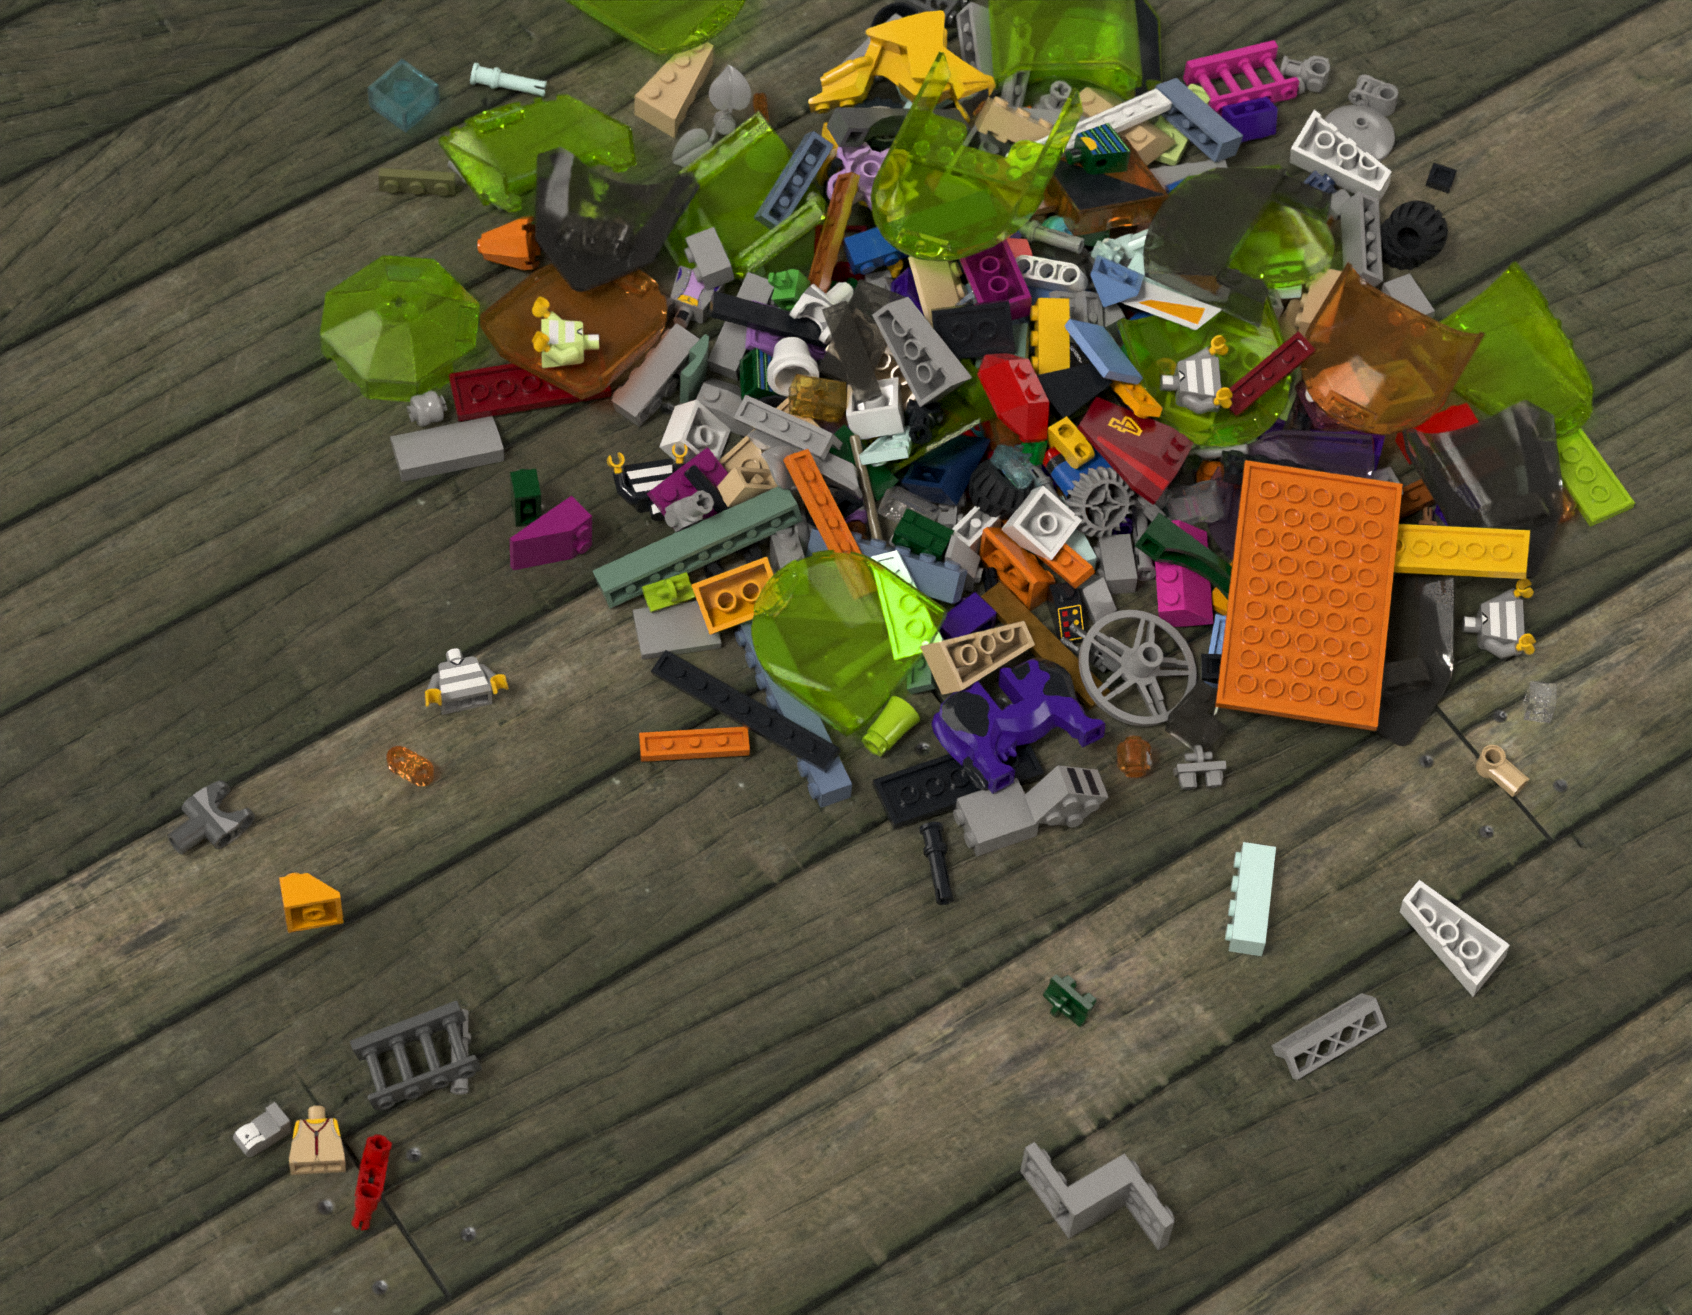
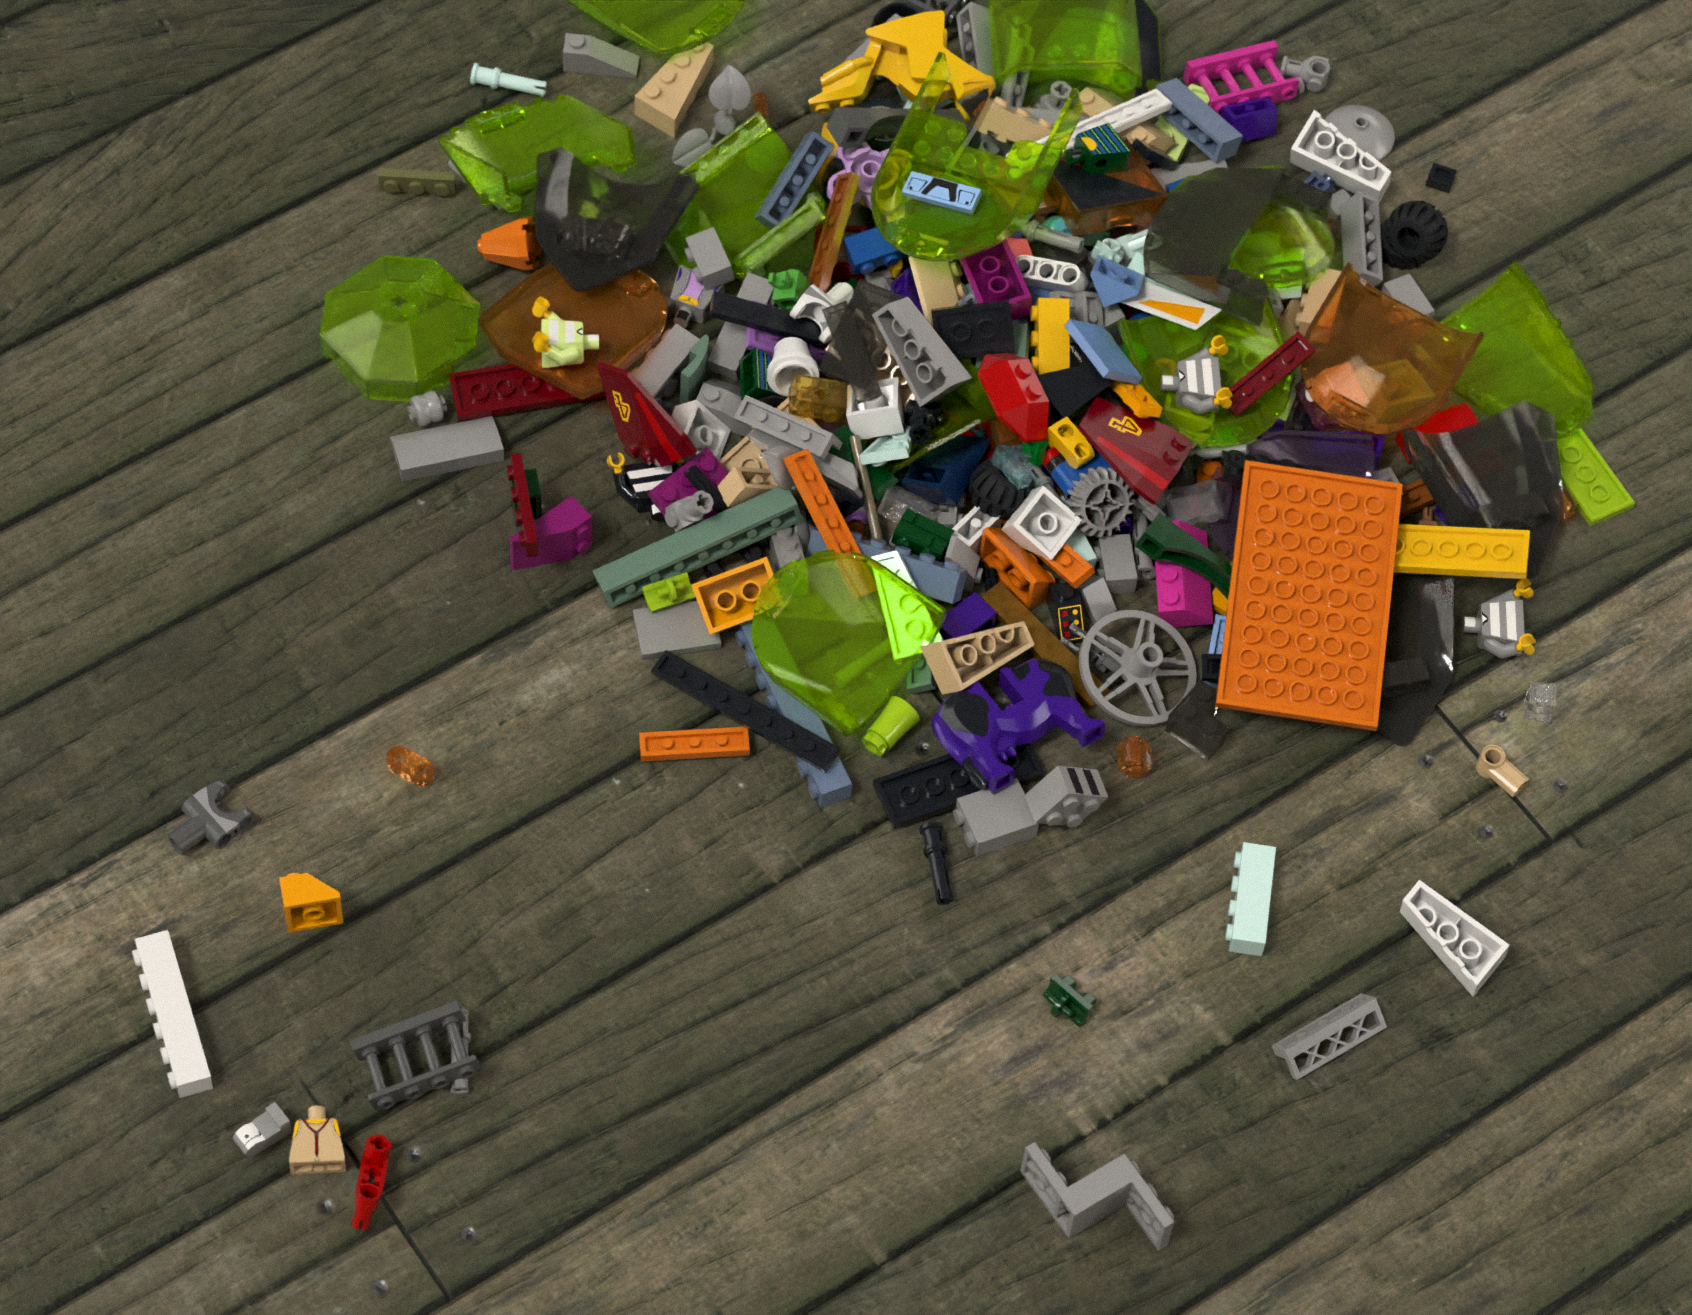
(173, 1014): none -> white brick
(403, 95): clear light blue brick -> none
(462, 684): torso -> none
(523, 514): none -> dark red plate
(597, 57): none -> light grey slope
(641, 421): none -> dark red wedge
(942, 192): none -> light blue tile
(1154, 154): none -> black tile
(1187, 772): light grey hips -> none
(1375, 95): light grey piece -> none

